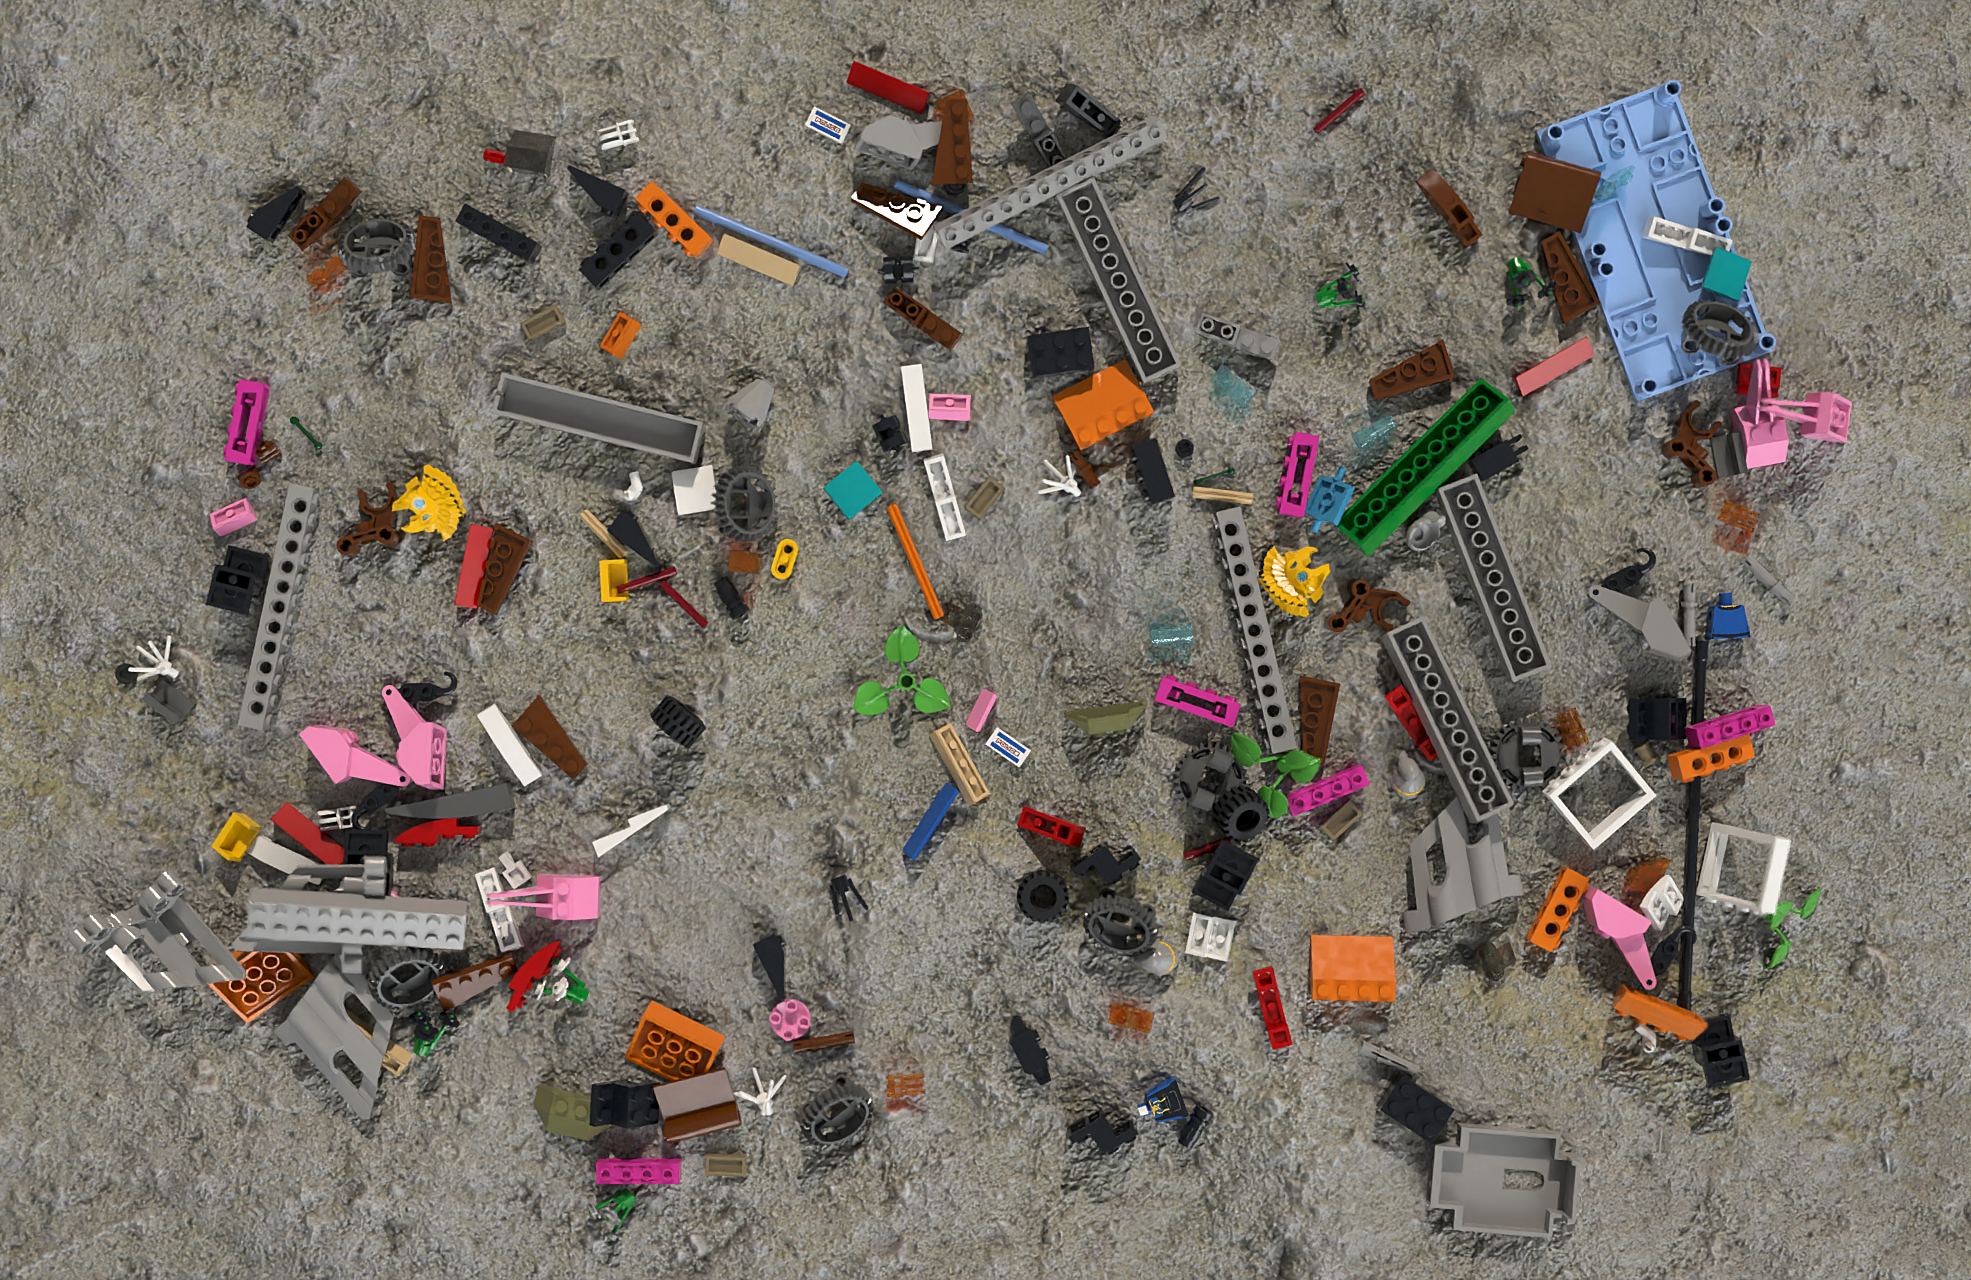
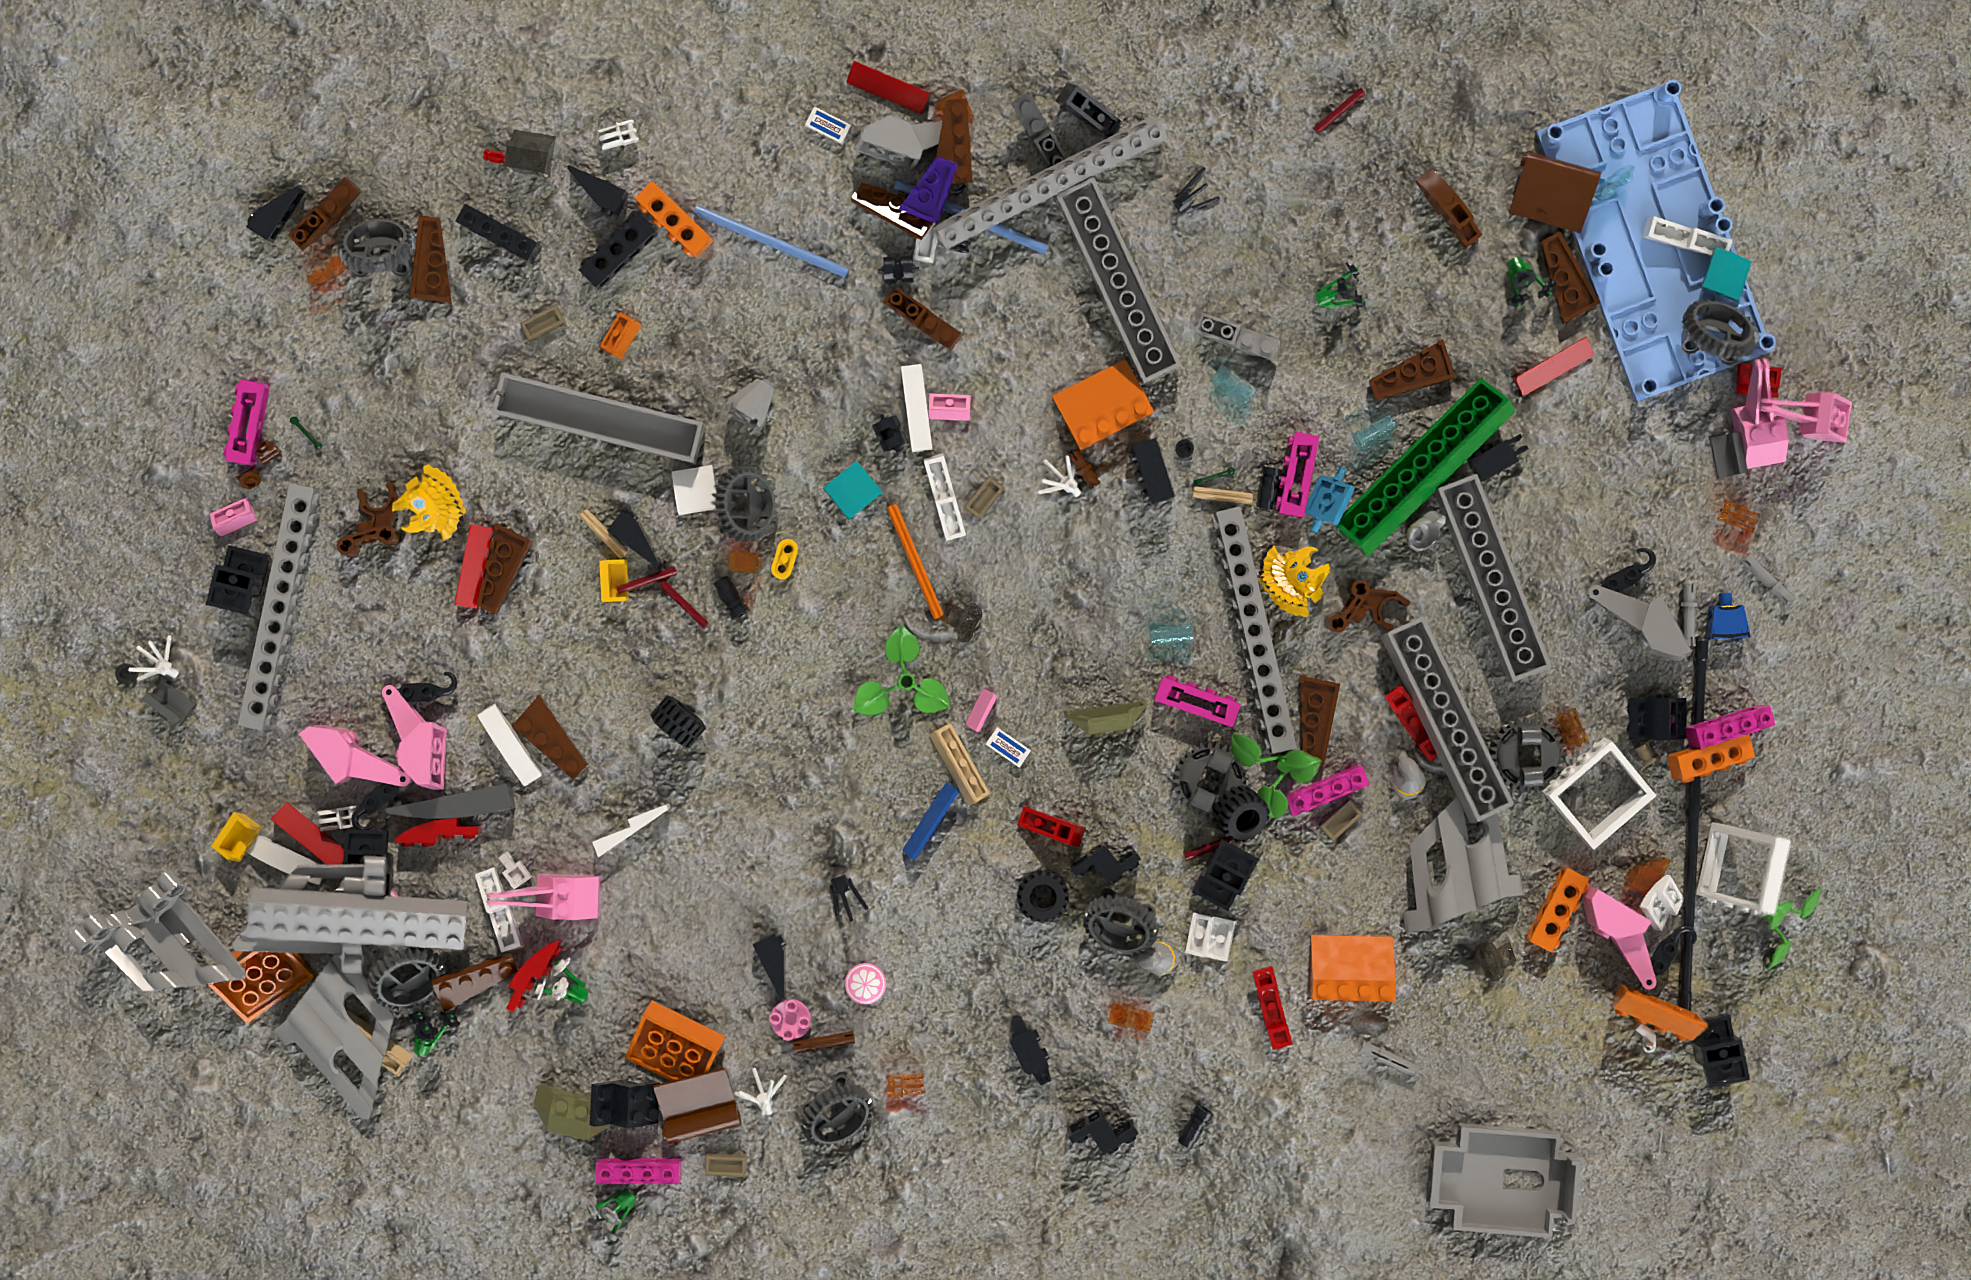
(635, 488): white arm -> none
(758, 259): tan slope -> none
(865, 983): none -> dish
(931, 192): none -> dark purple wing
(1060, 352): black brick -> none
(1164, 1102): torso -> none
(1268, 490): none -> black axle
(1415, 1107): black brick -> none
(1688, 450): reddish brown piece -> none

